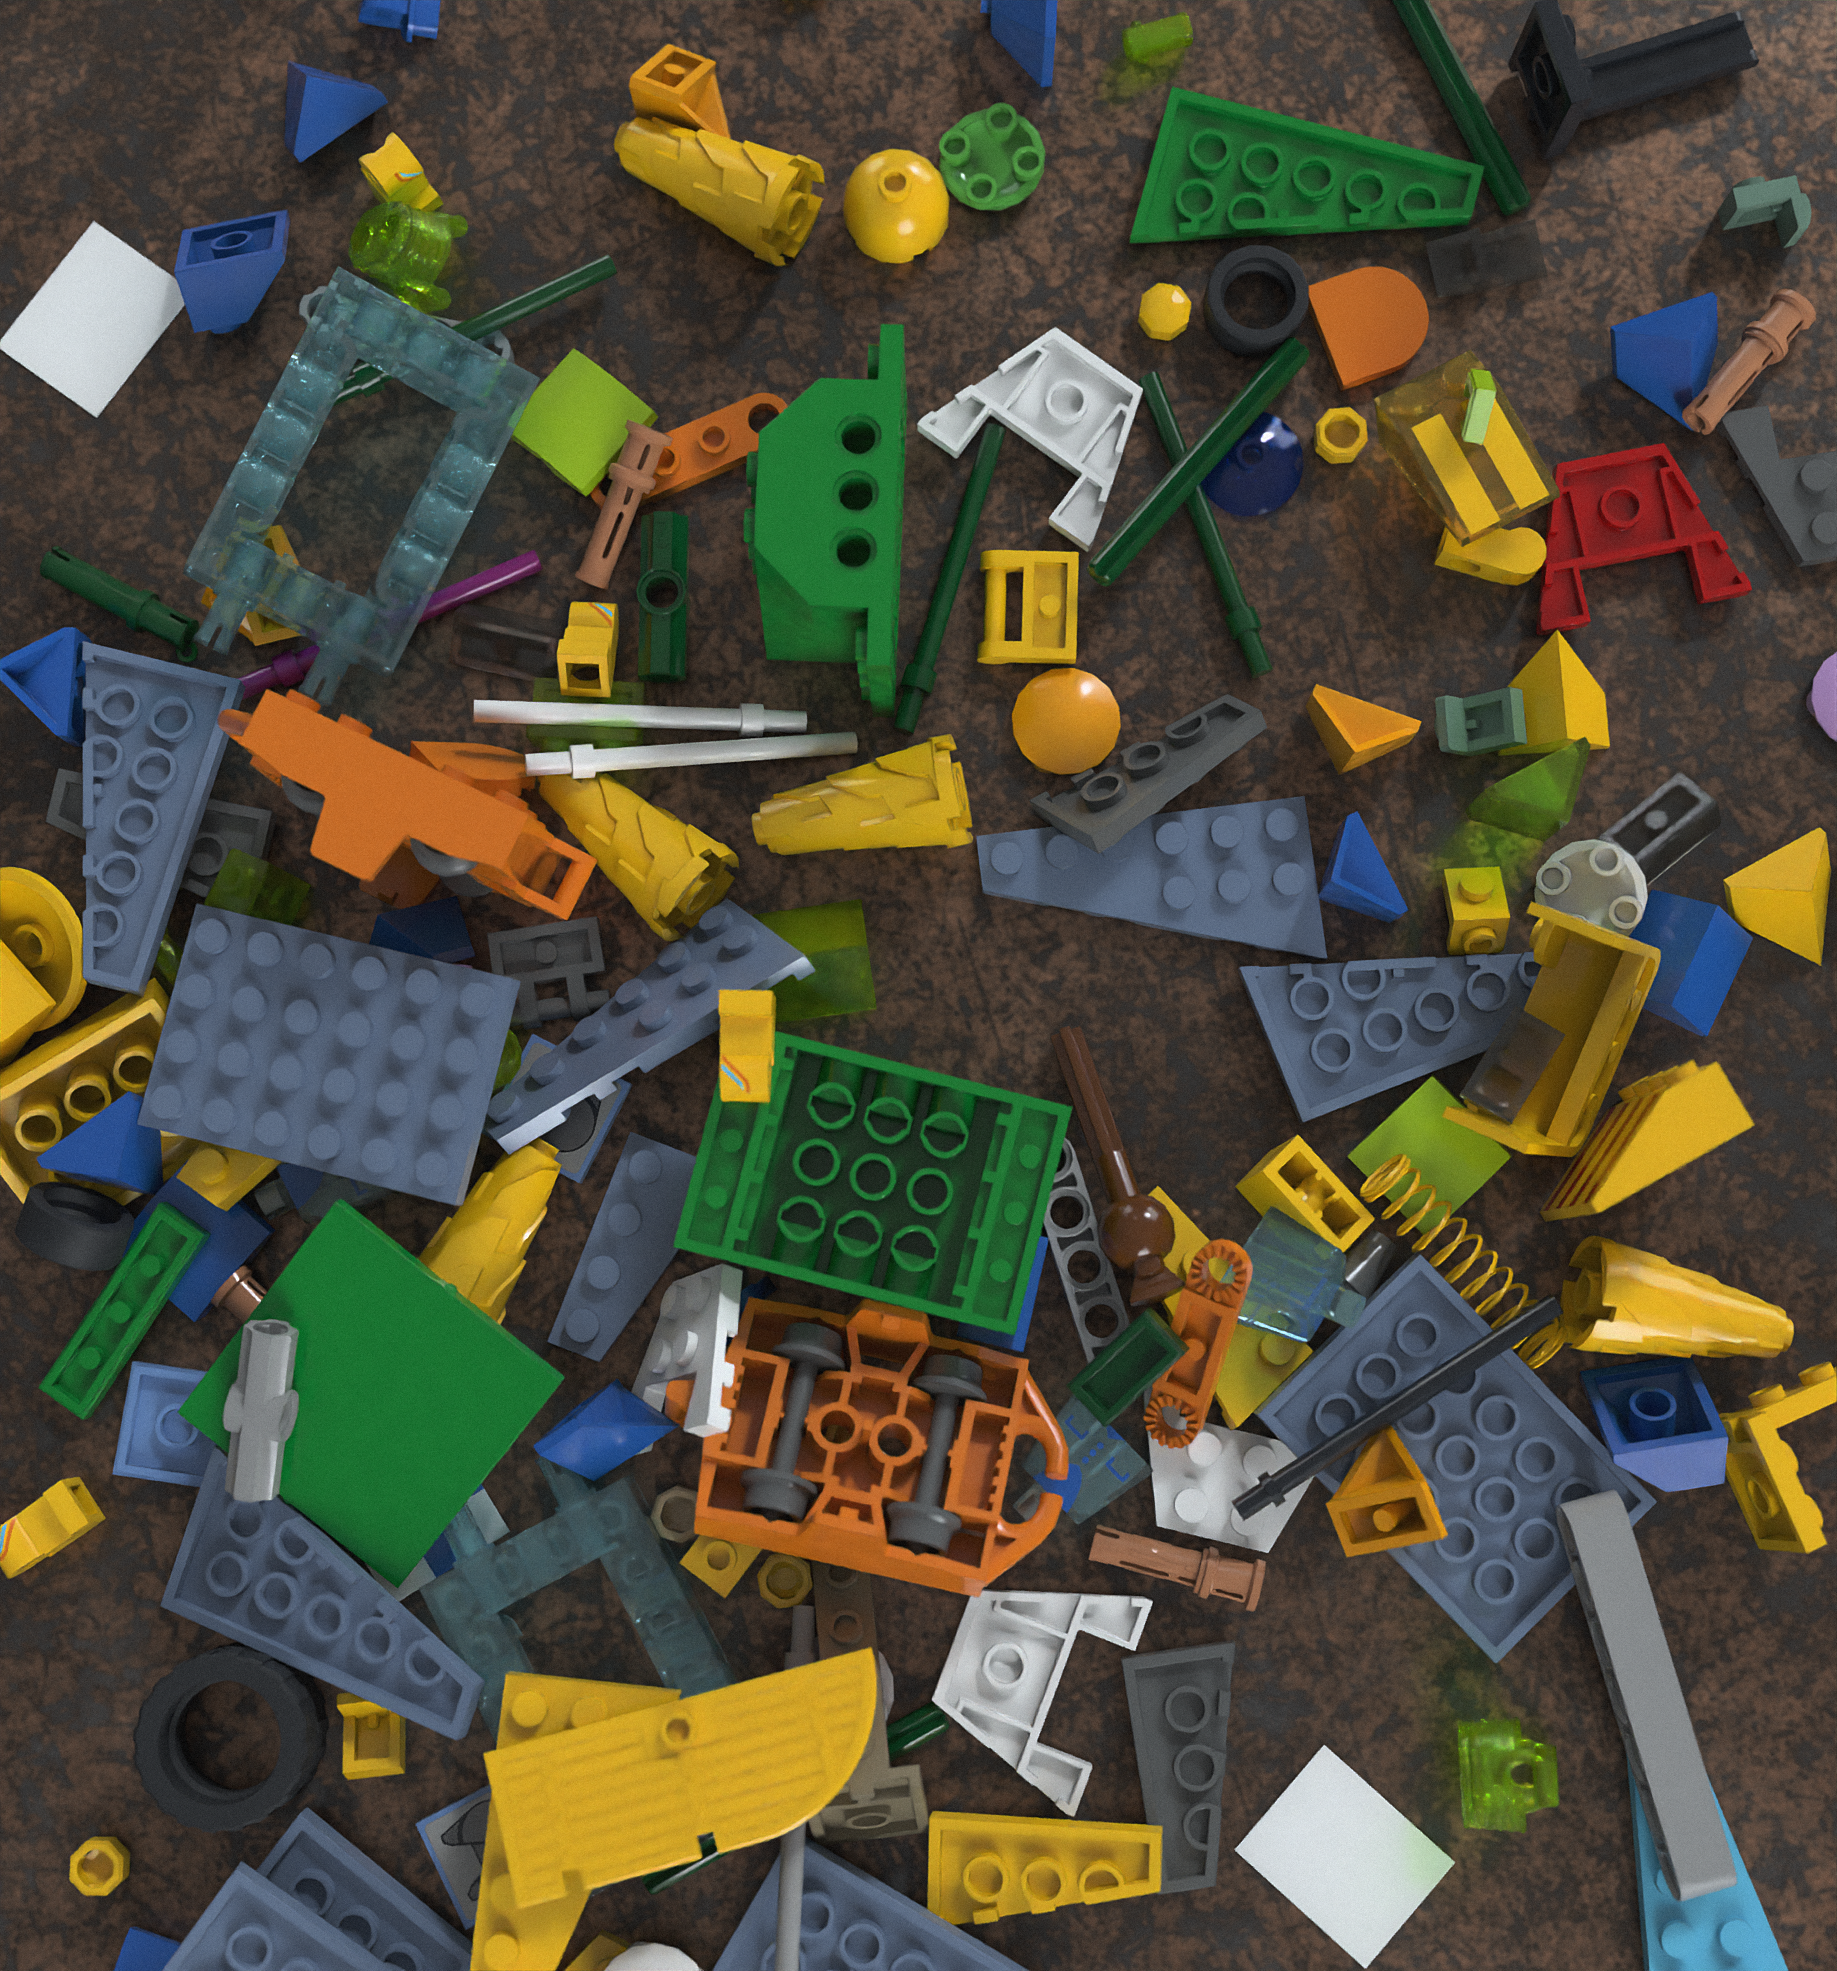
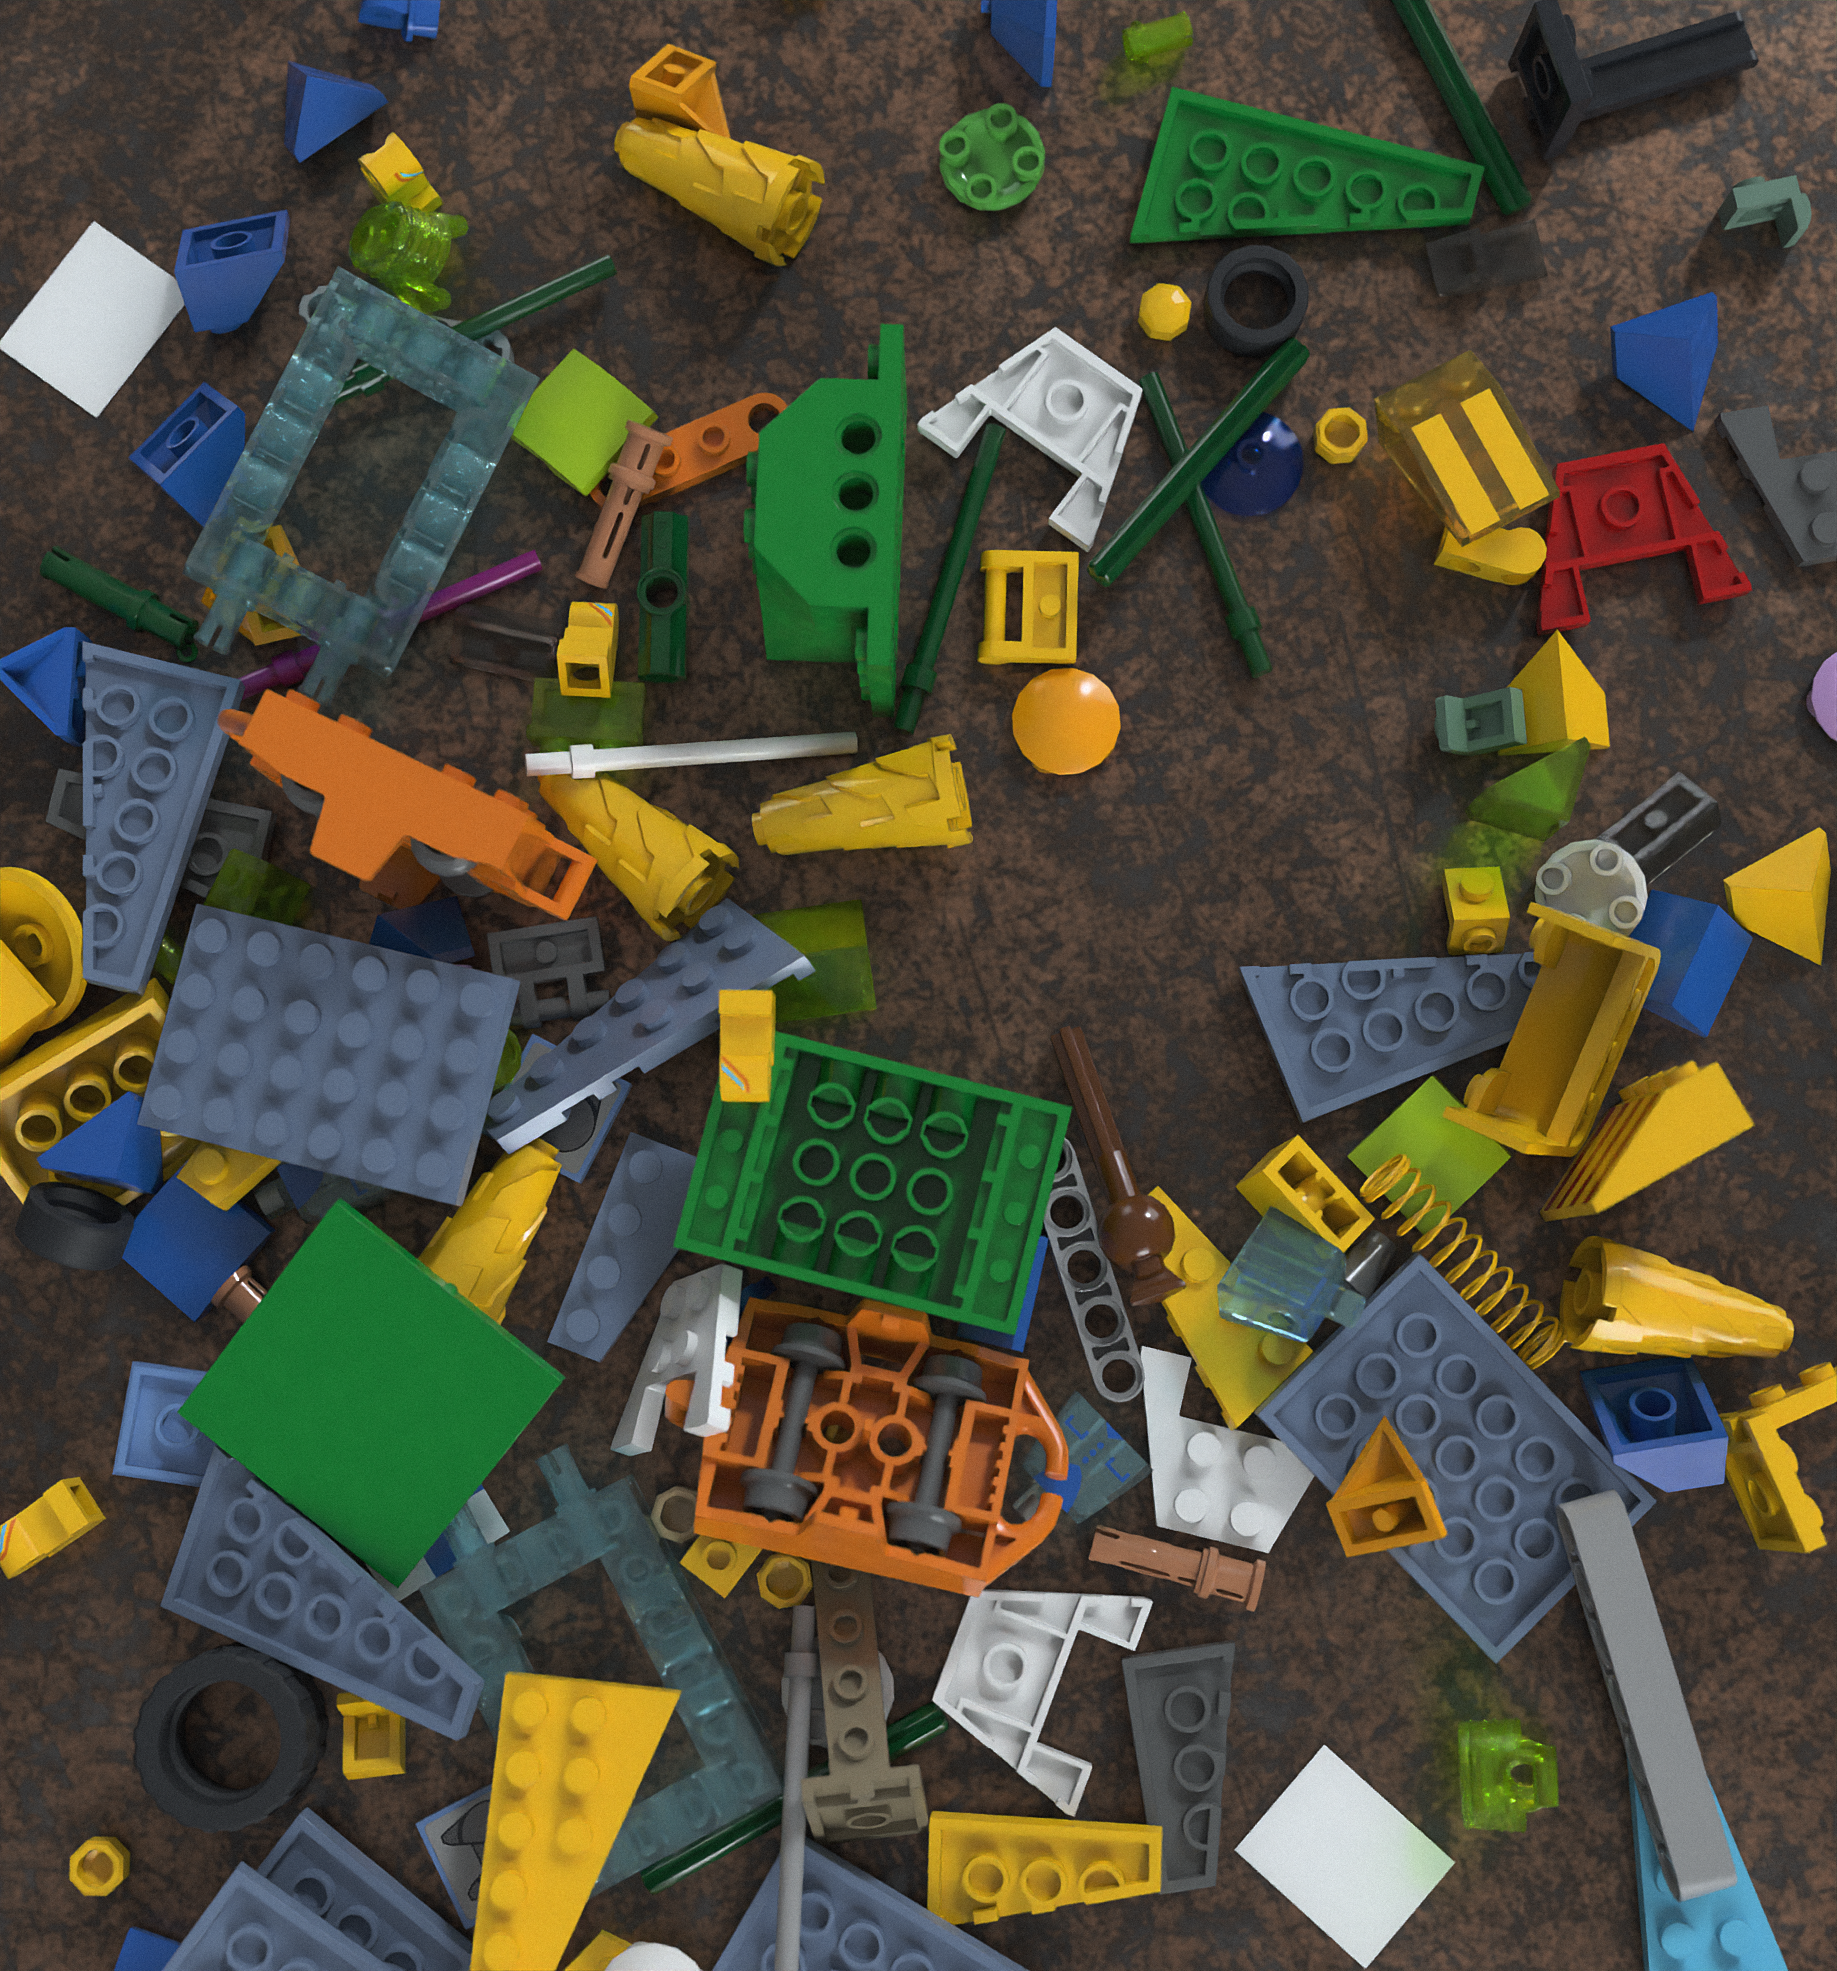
(124, 1310): green tile -> none
(195, 451): none -> blue slope
(261, 1410): light grey piece -> none
(488, 764): orange tile -> none
(603, 1432): blue slope -> none
(648, 1782): yellow door -> none
(749, 719): white bar -> none
(896, 205): yellow cylinder -> none
(1127, 1367): dark green tile -> none
(1150, 774): dark grey wing -> none
(1195, 872): sand blue wing -> none
(1206, 1324): orange plate -> none
(1273, 1487): black bar -> none
(1356, 729): light orange slope -> none
(1358, 876): blue slope -> none
(1368, 323): orange tile -> none
(1481, 395): lime tile -> none
(1512, 1065): clear smoke slope -> none
(1762, 345): nougat pin -> none

